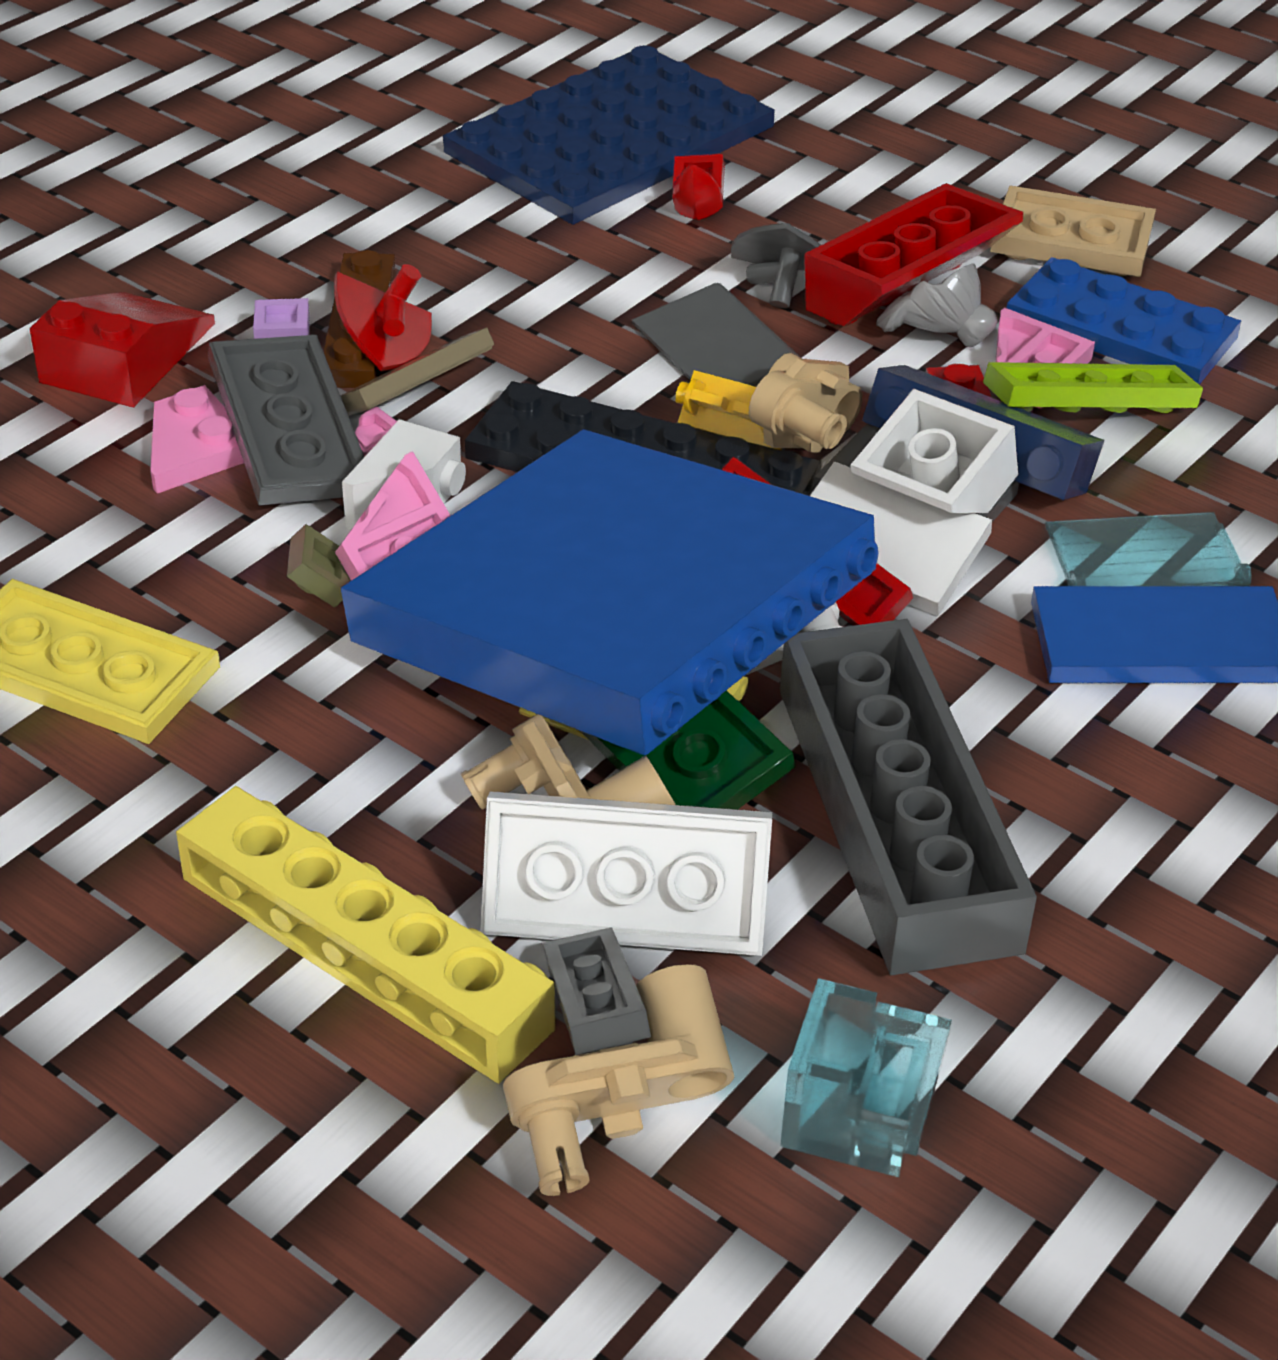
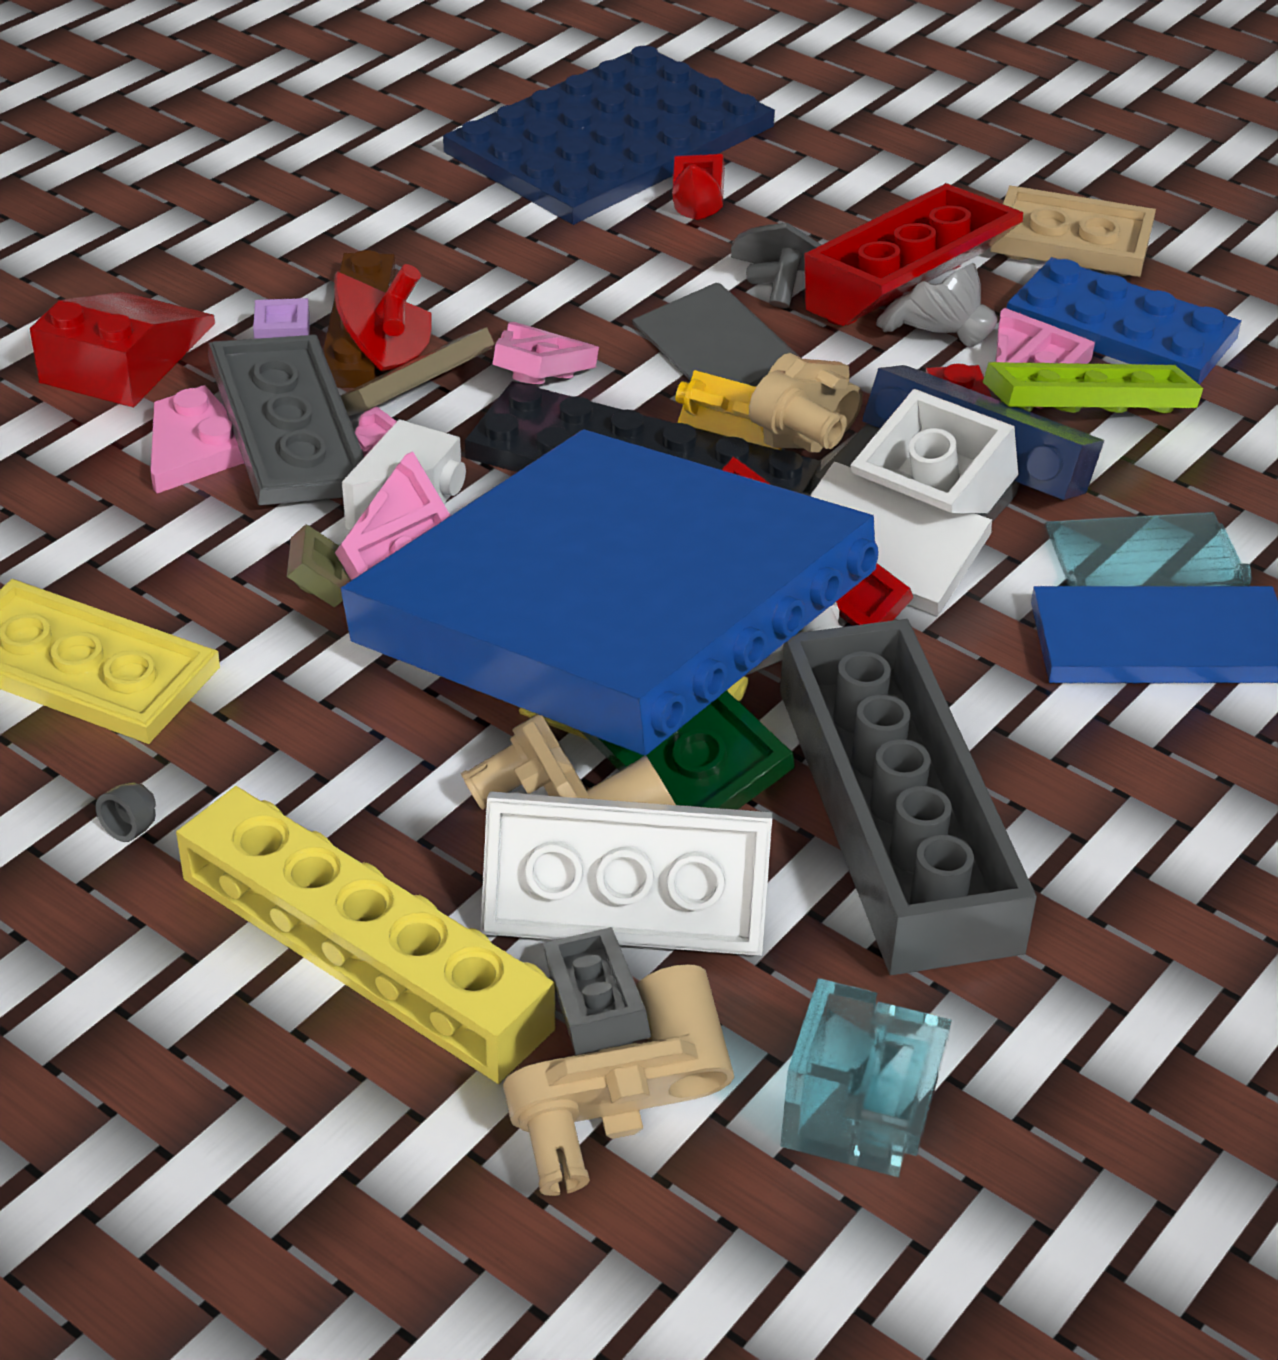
(126, 811): none -> dark grey hinge
(541, 354): none -> bright pink wing

